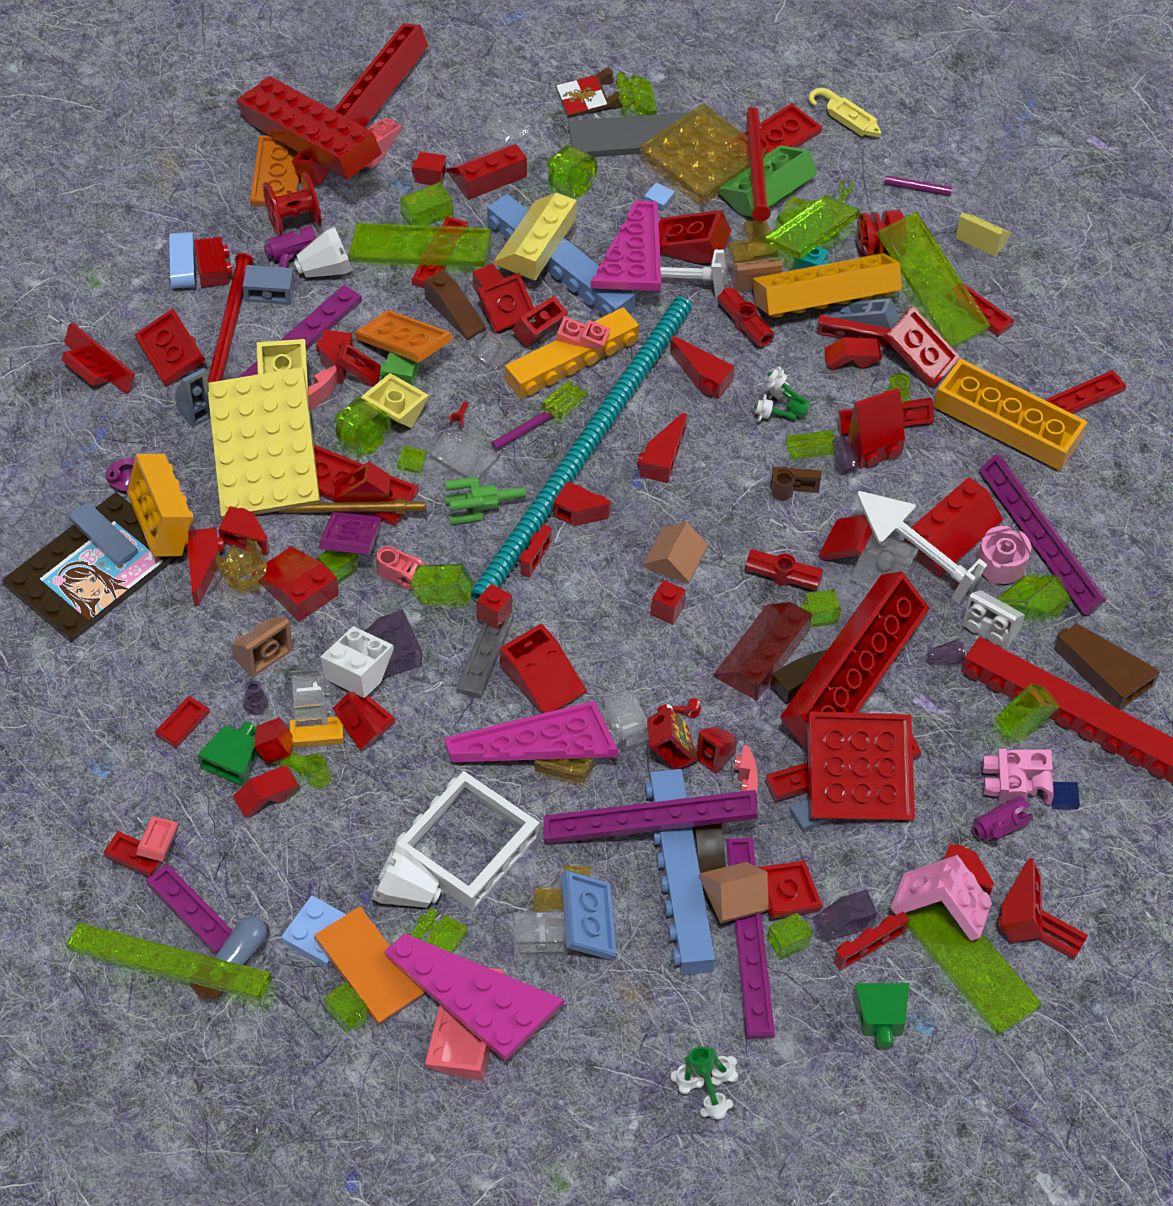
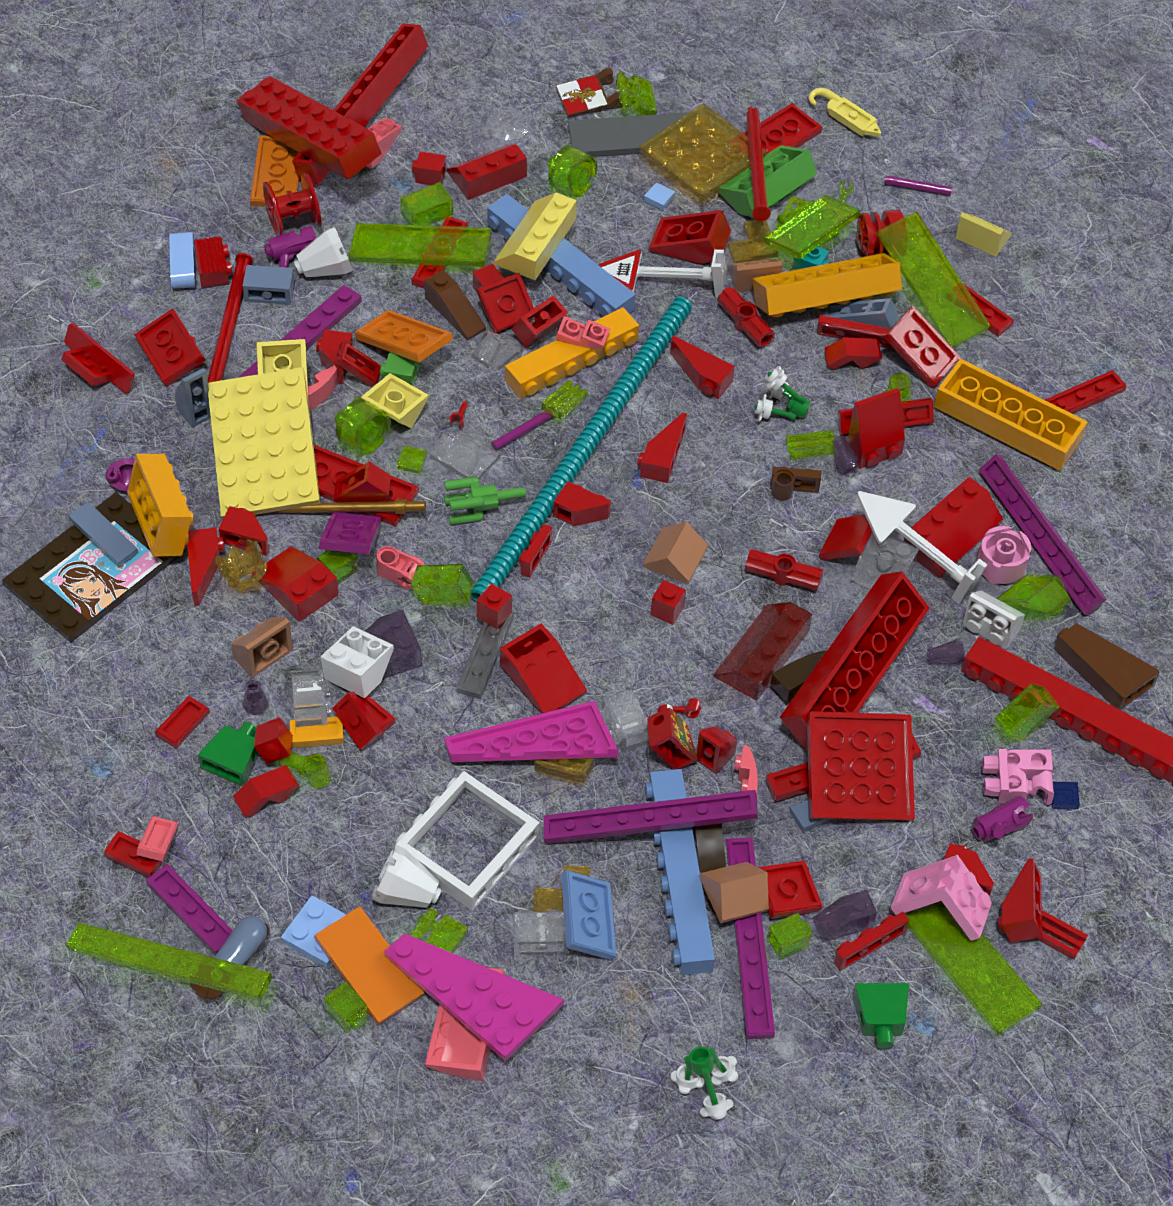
(634, 253): dark pink wing -> none
(823, 606): clear neon green brick -> none

